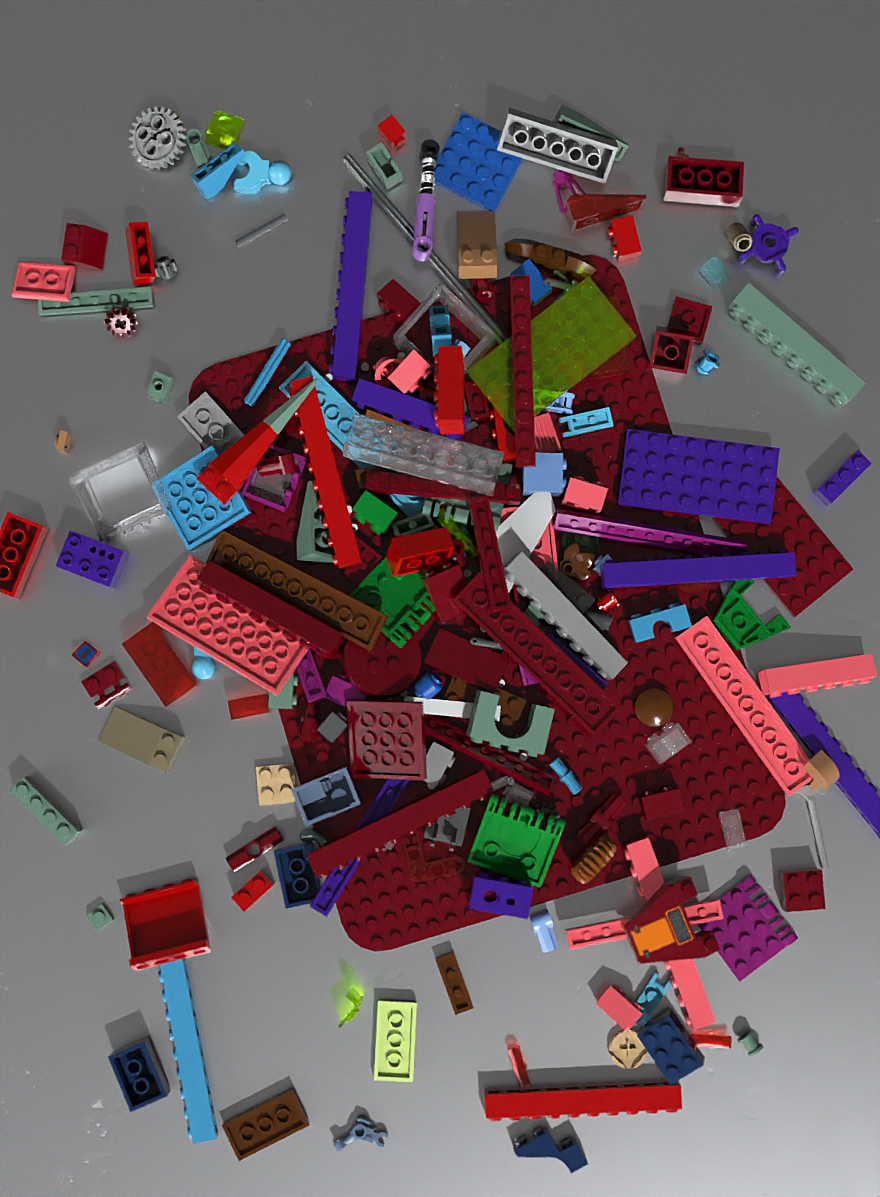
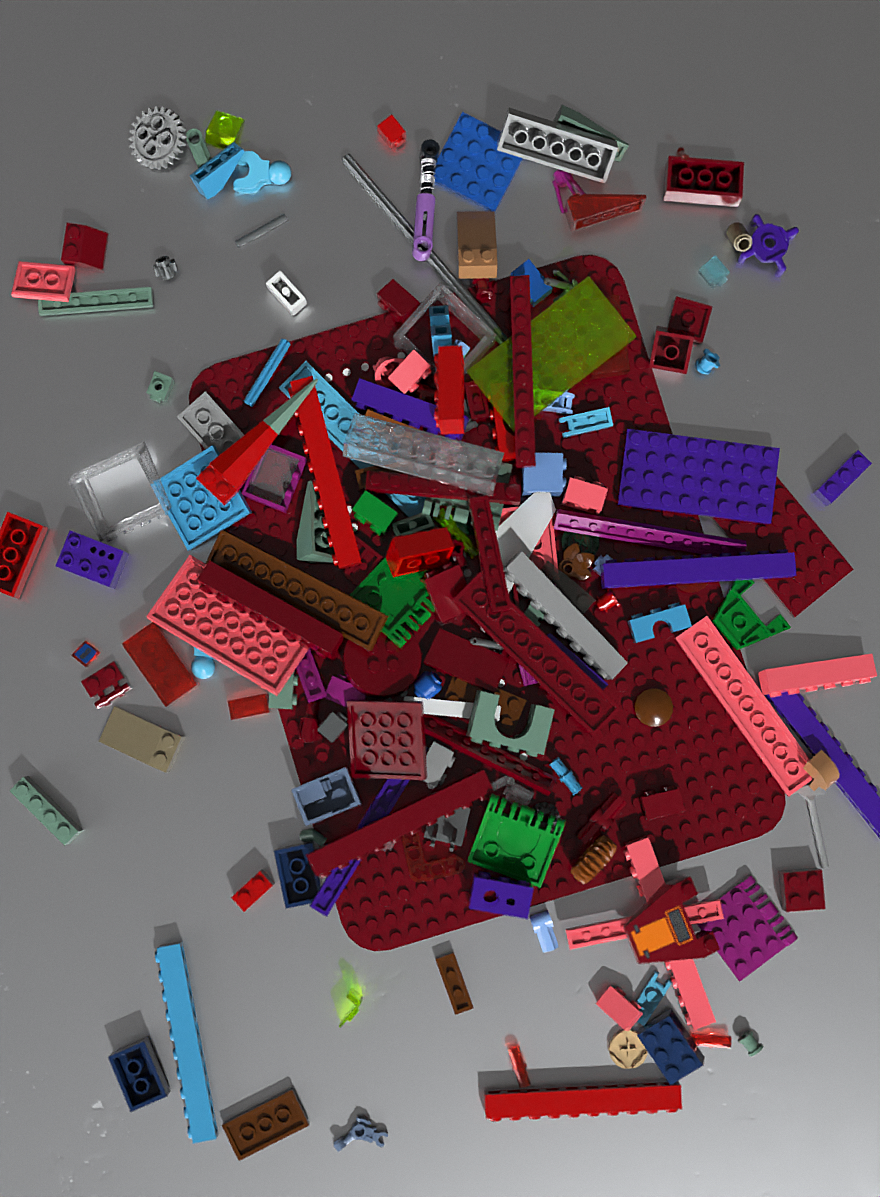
(62, 441): medium nougat plate -> none
(100, 917): sand green plate -> none
(128, 318): dark red gear -> none
(140, 253): red brick -> none
(165, 924): red panel -> none
(244, 855): dark red piece -> none
(275, 783): tan plate -> none
(281, 464): dark red piece -> none
(286, 293): none -> white brick
(352, 286): dark purple brick -> none
(380, 160): sand green piece -> none
(395, 1040): yellowish green plate -> none
(543, 1145): dark blue arch -> none
(545, 435): coral brick -> none
(550, 257): reddish brown brick -> none
(601, 620): dark grey cone -> none
(624, 238): red brick -> none
(667, 742): clear brick -> none
(732, 830): clear plate -> none
(795, 345): sand green brick -> none

